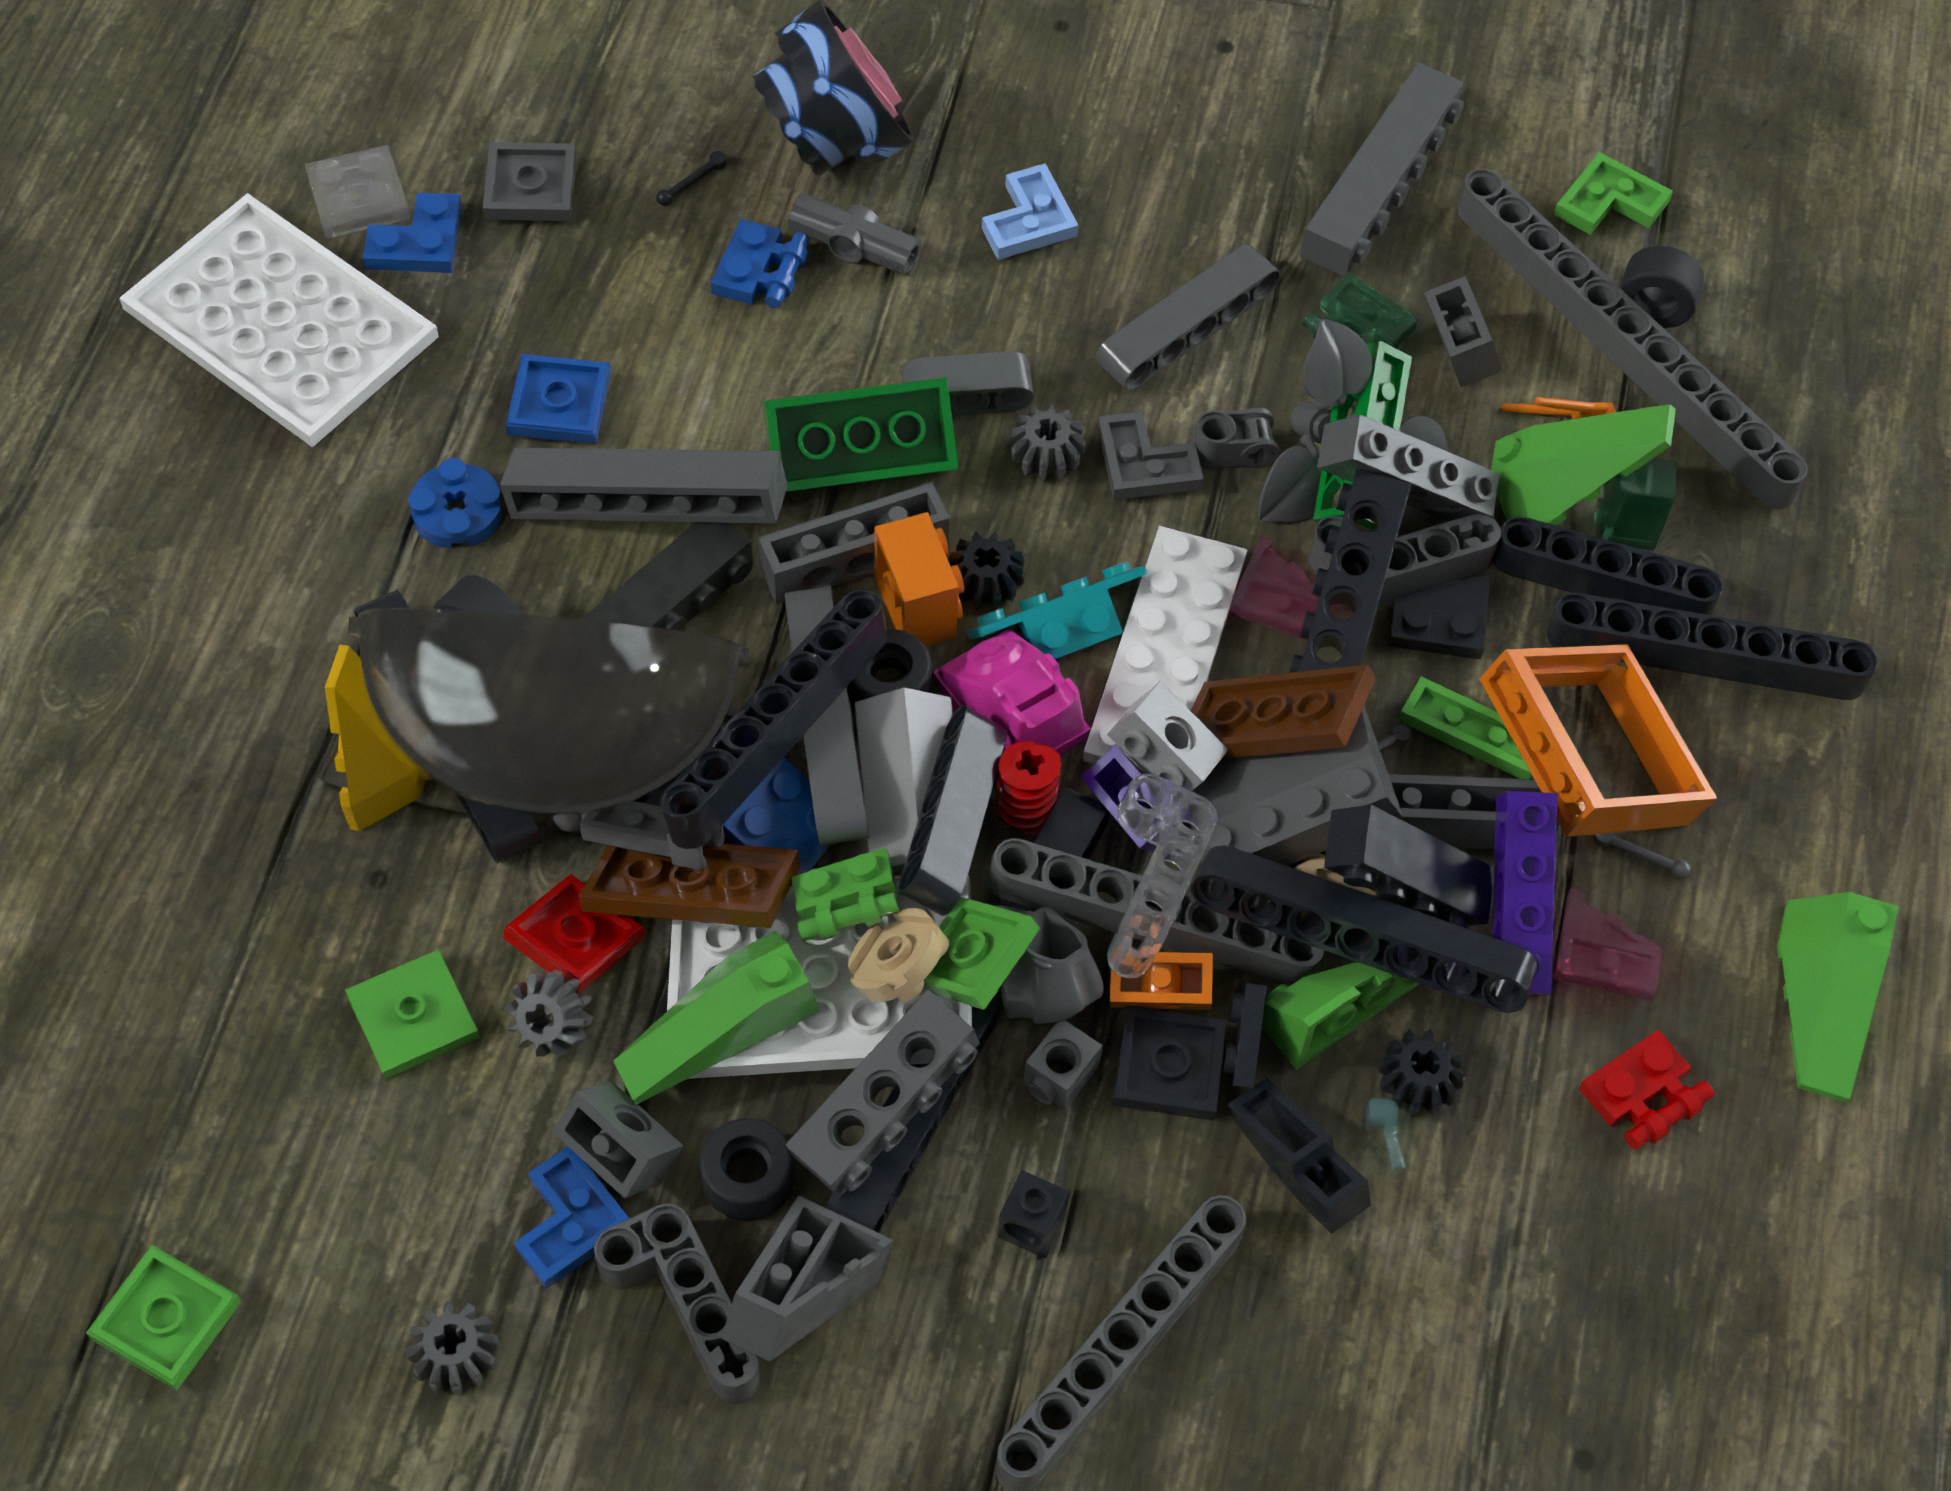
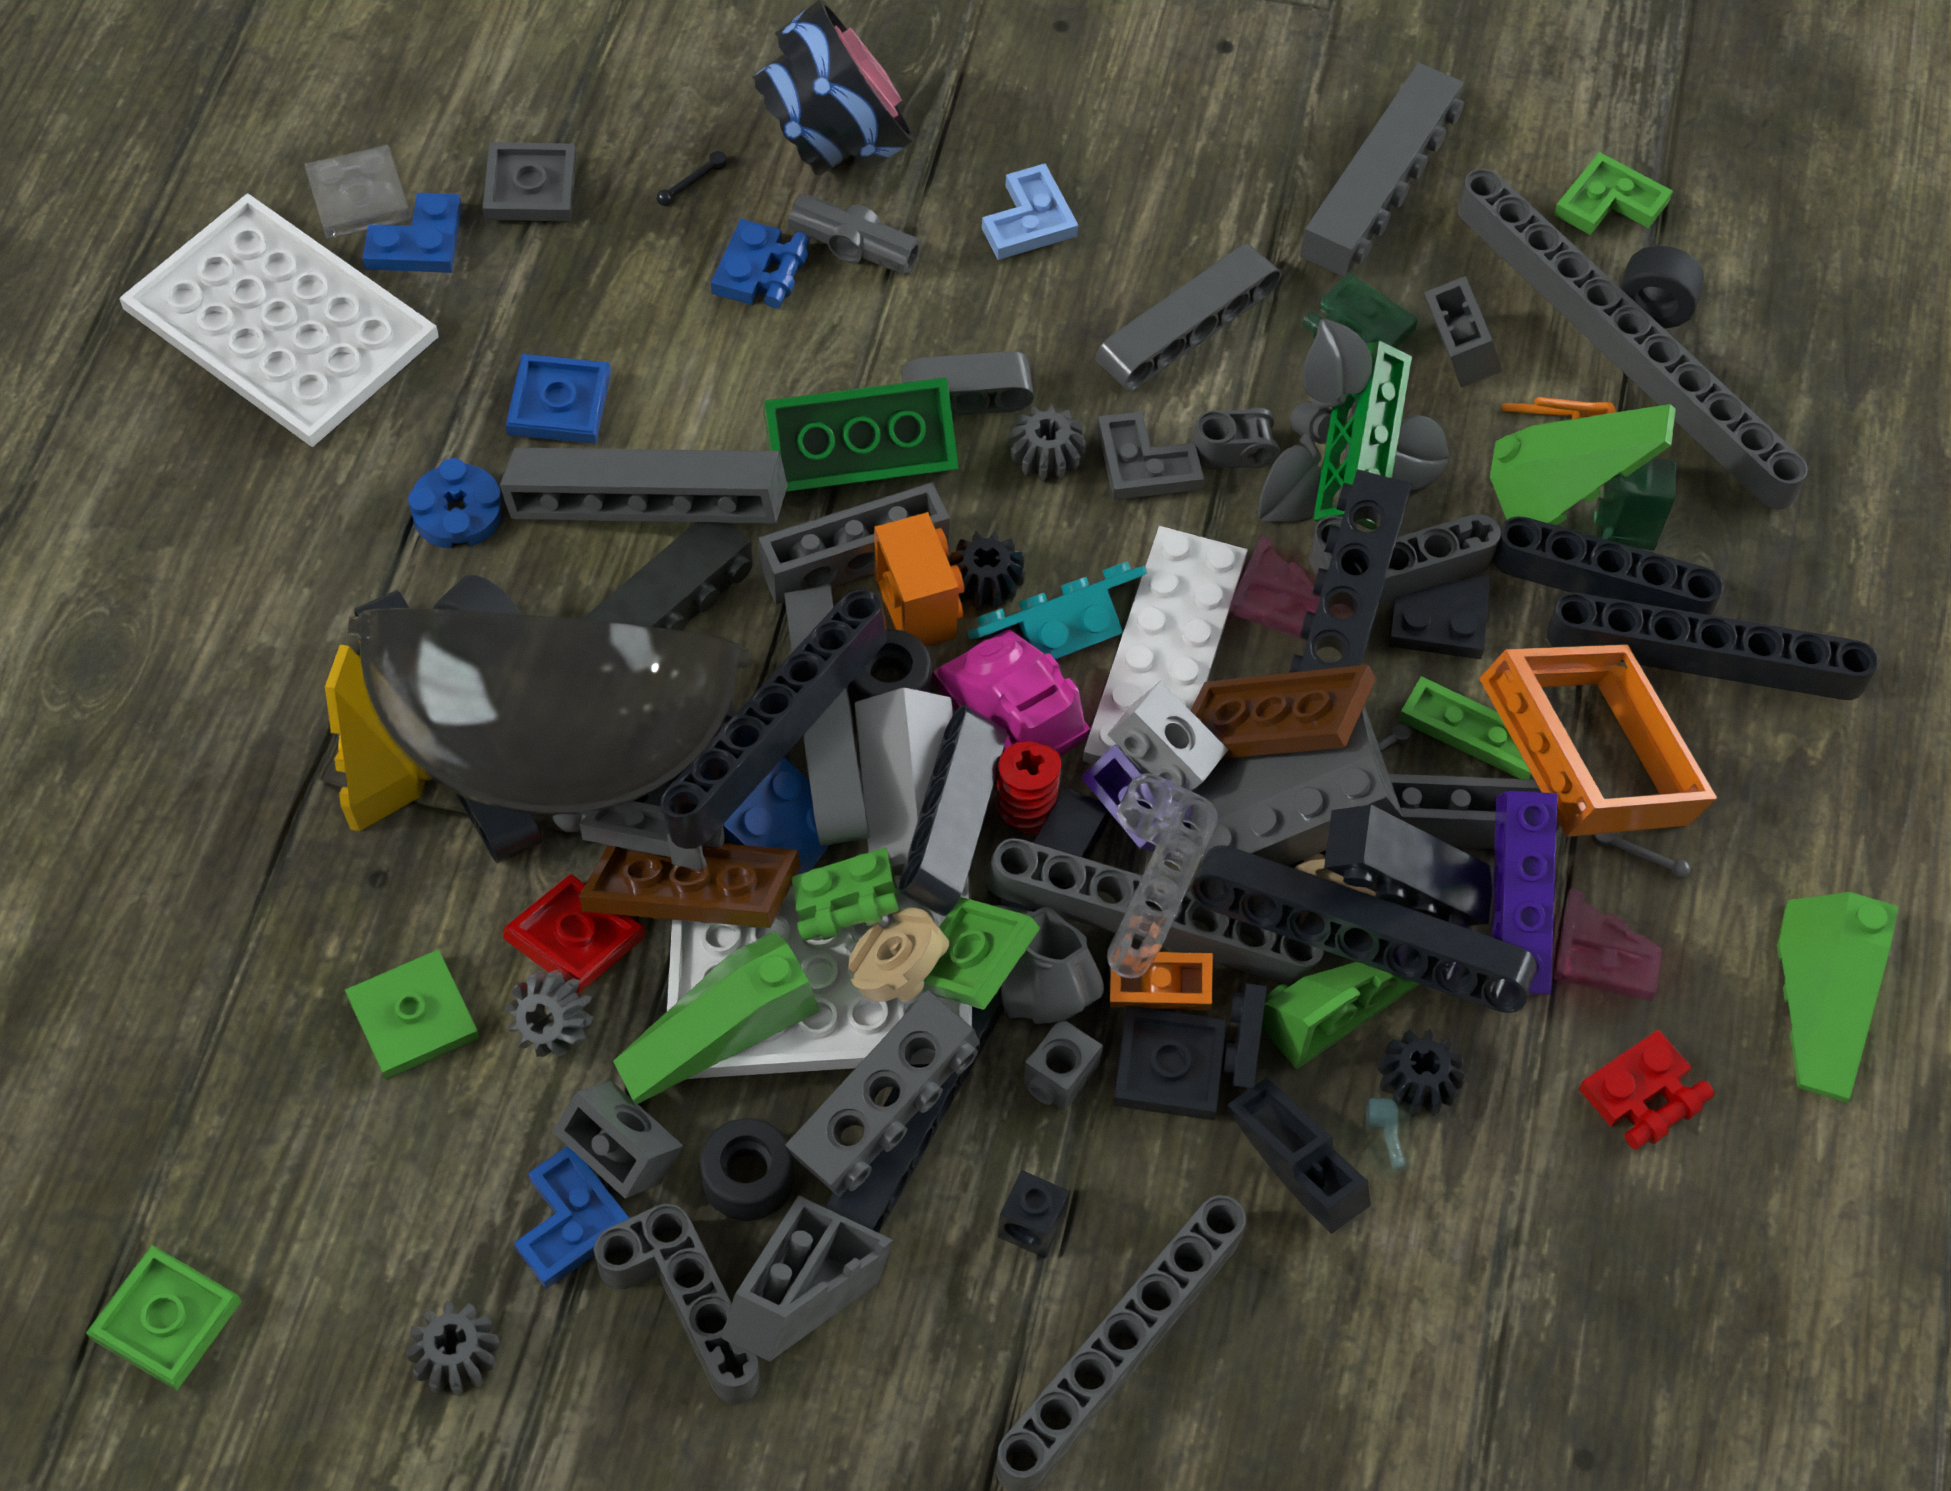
(1440, 480): dark grey brick -> none

